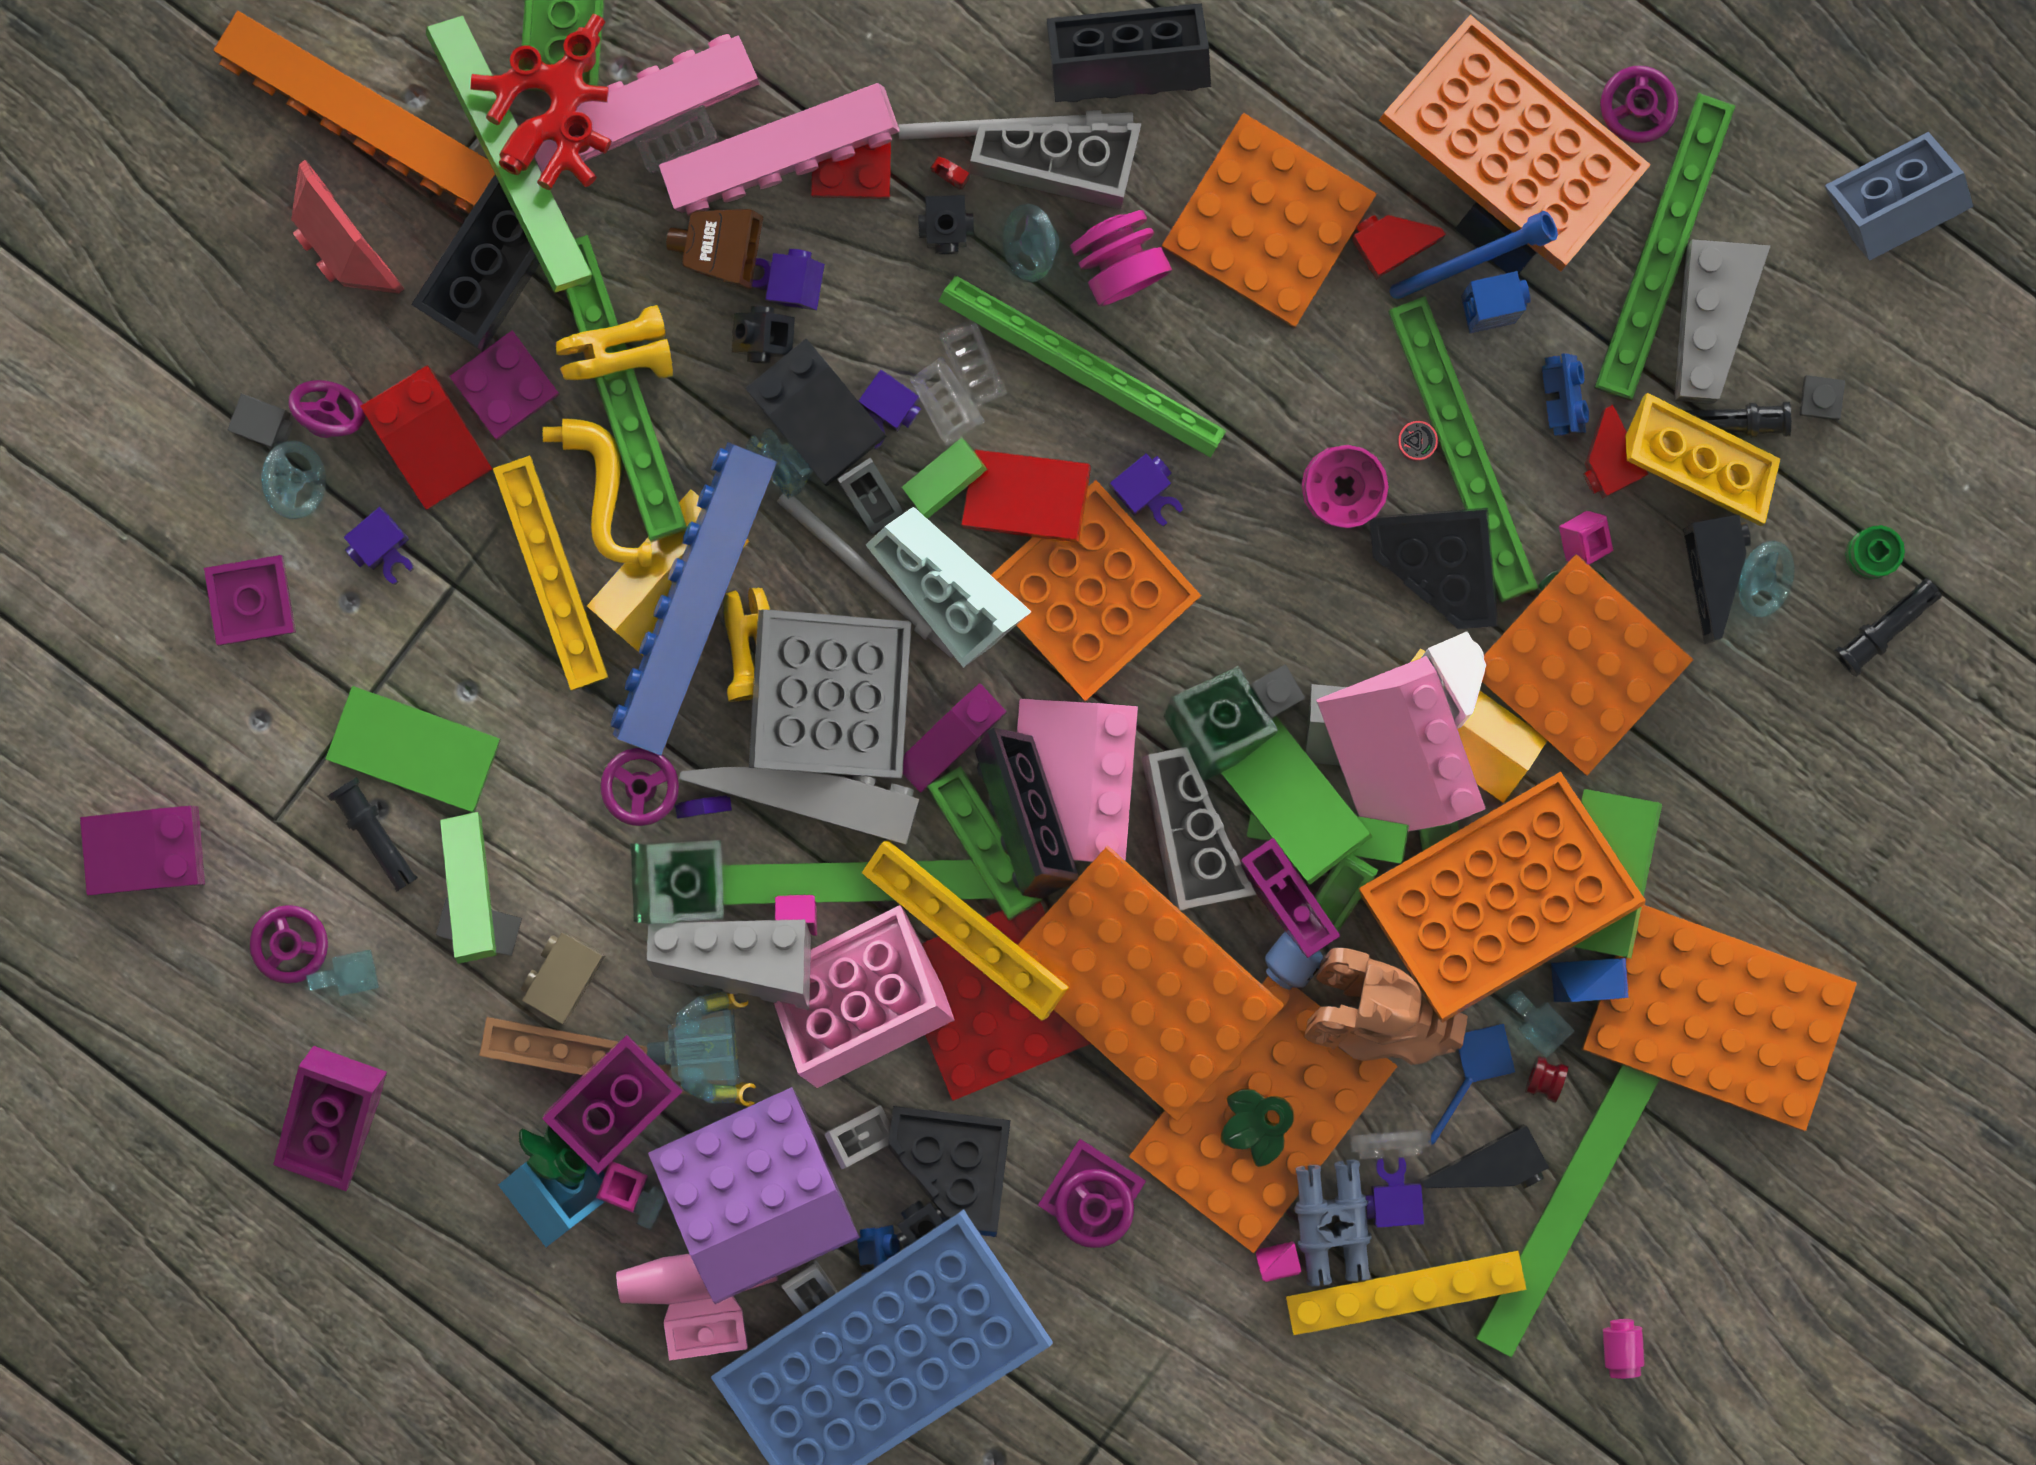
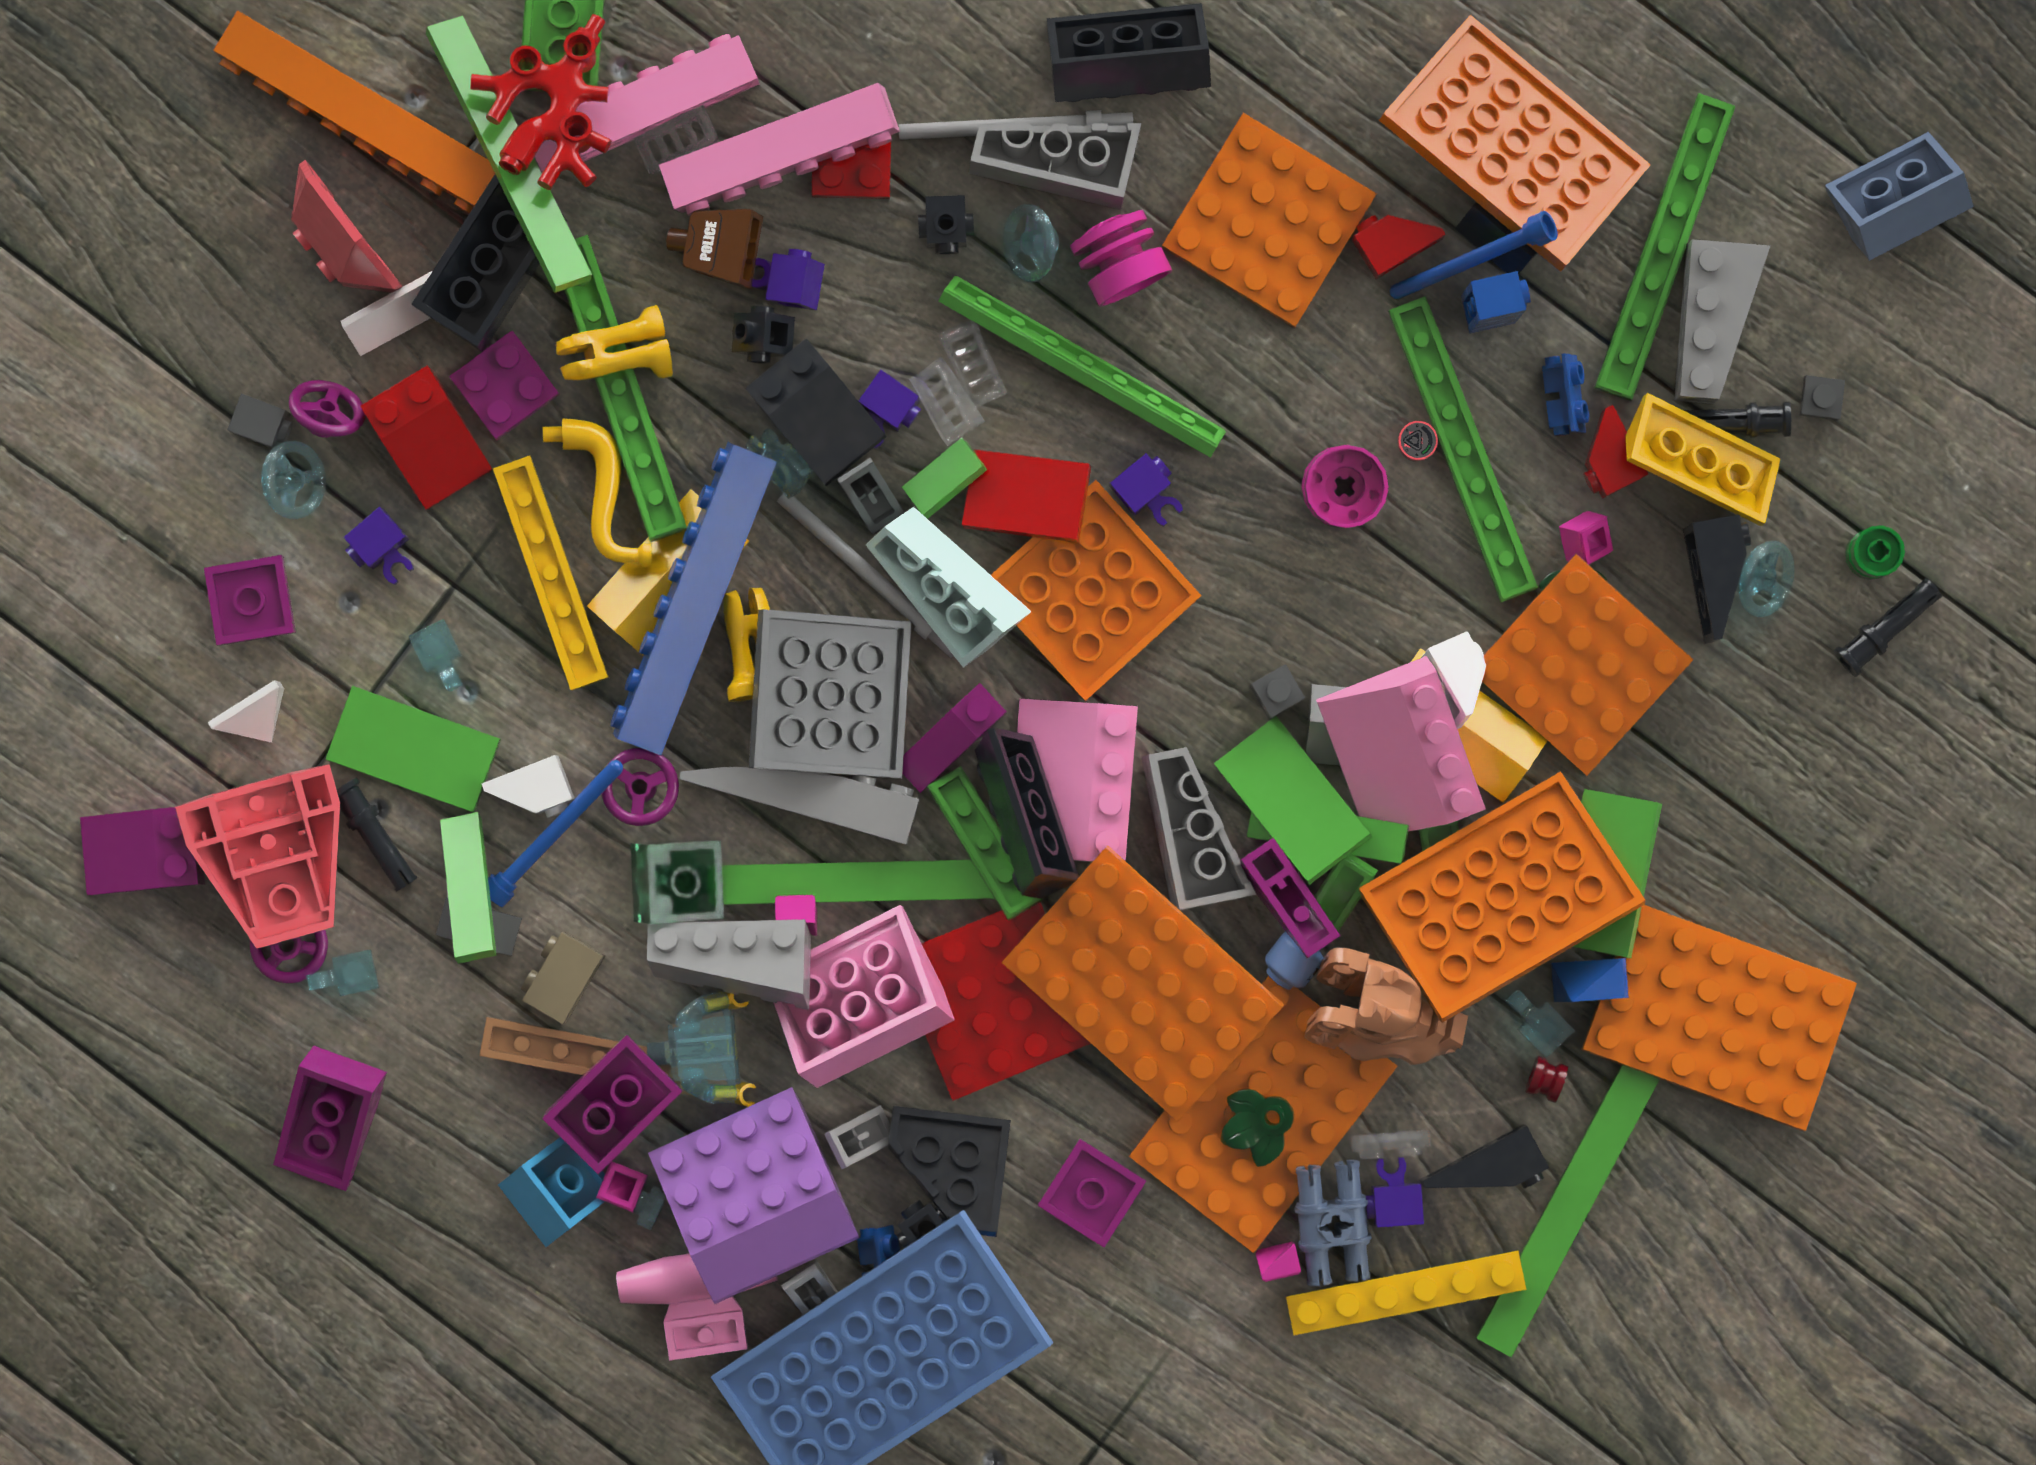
(254, 715): none -> white slope
(270, 851): none -> coral wedge
(385, 318): none -> white tile
(437, 649): none -> clear light blue plate
(503, 884): none -> blue piece
(535, 787): none -> white slope
(552, 1157): dark green plate -> none
(703, 806): dark purple tile -> none
(950, 172): red tile -> none
(965, 930): yellow plate -> none
(1075, 1185): magenta piece -> none
(1219, 722): clear green slope -> none
(1442, 560): black plate -> none
(1482, 1056): blue piece -> none
(1623, 1349): dark pink brick -> none
(1641, 89): magenta piece -> none

